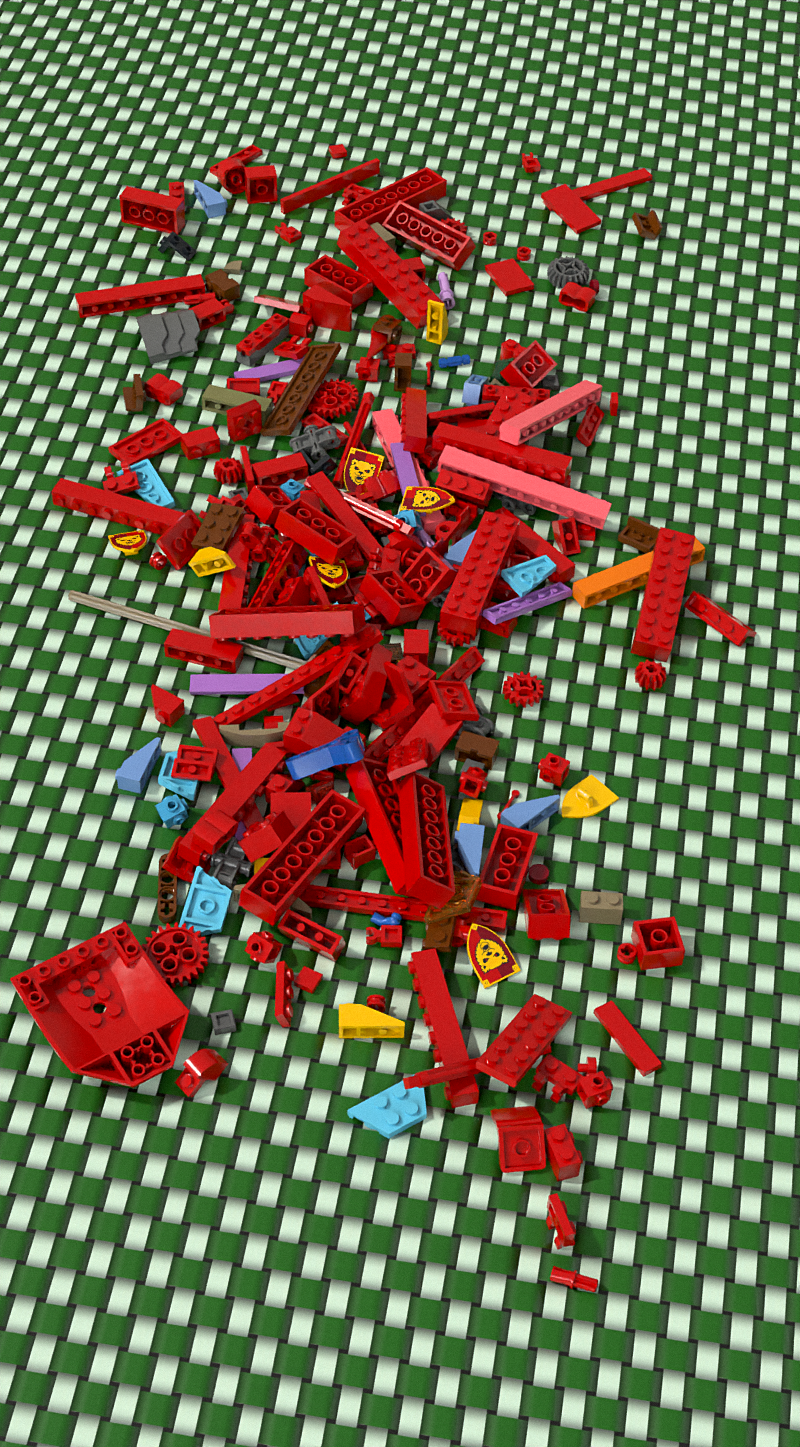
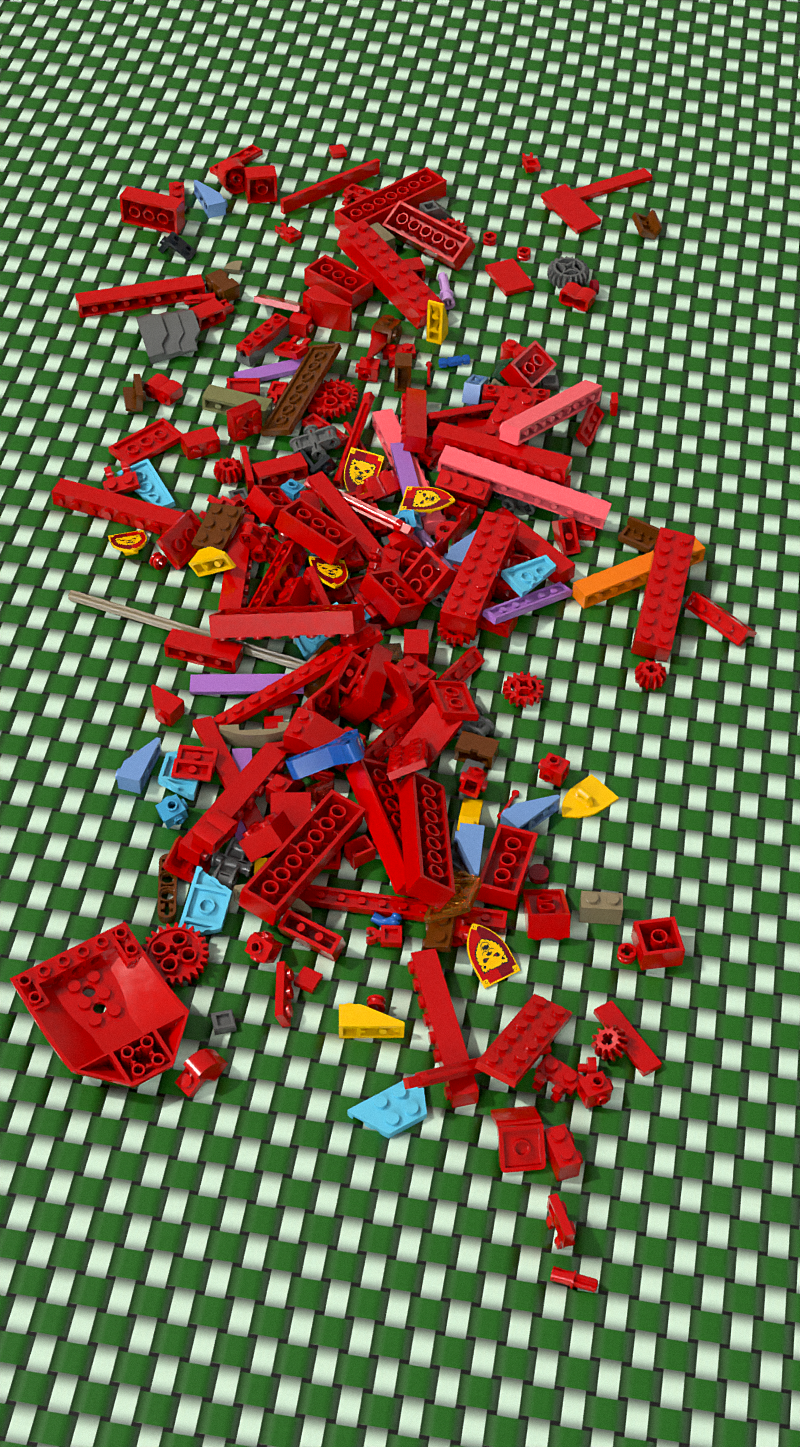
(609, 1034): none -> red gear

